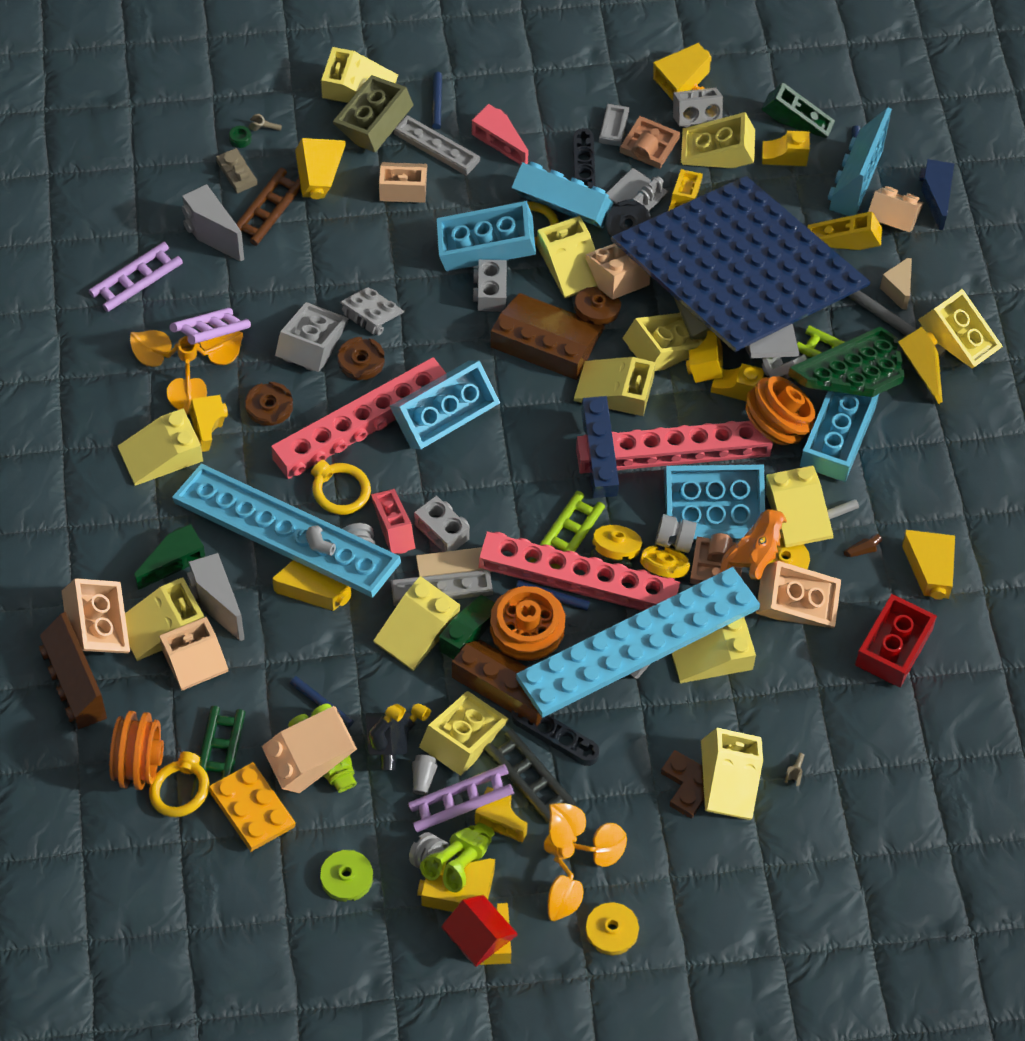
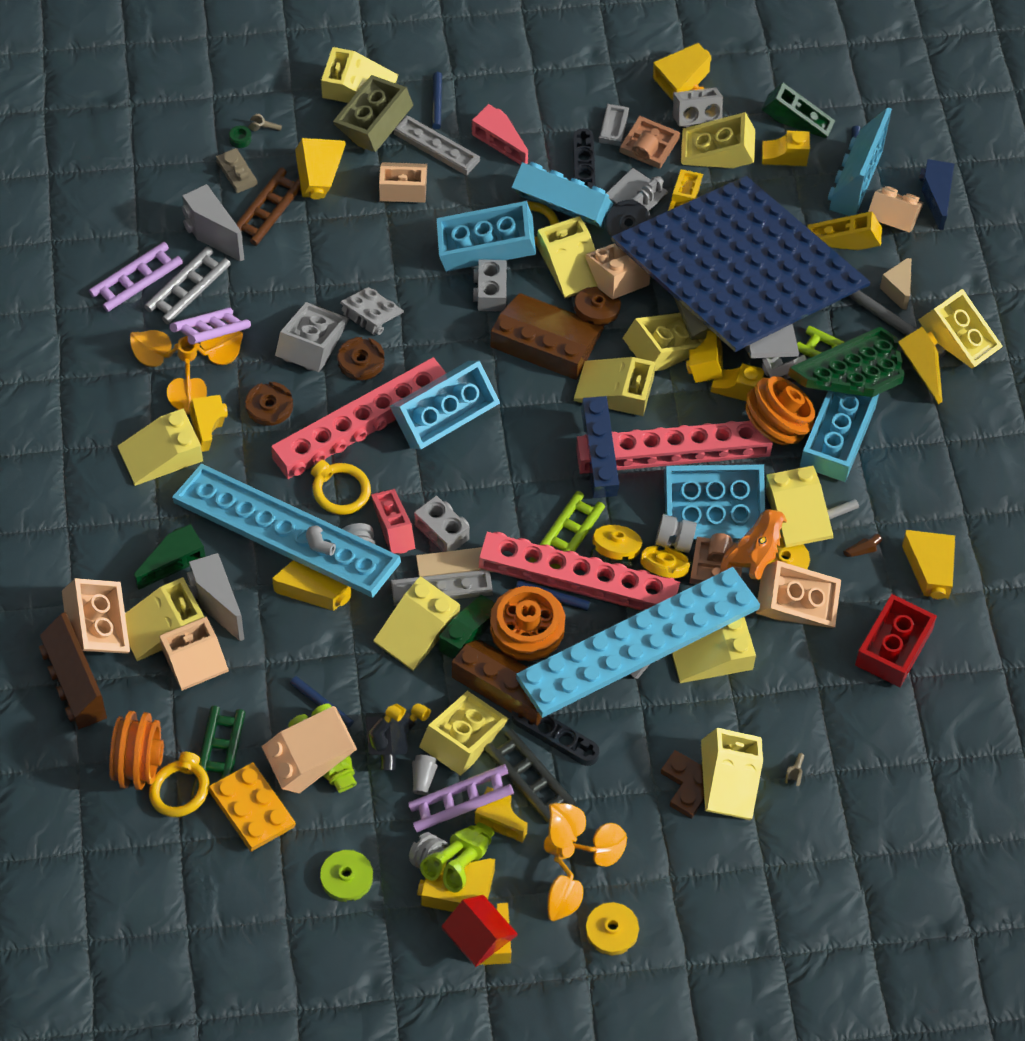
(187, 297): none -> light grey bar

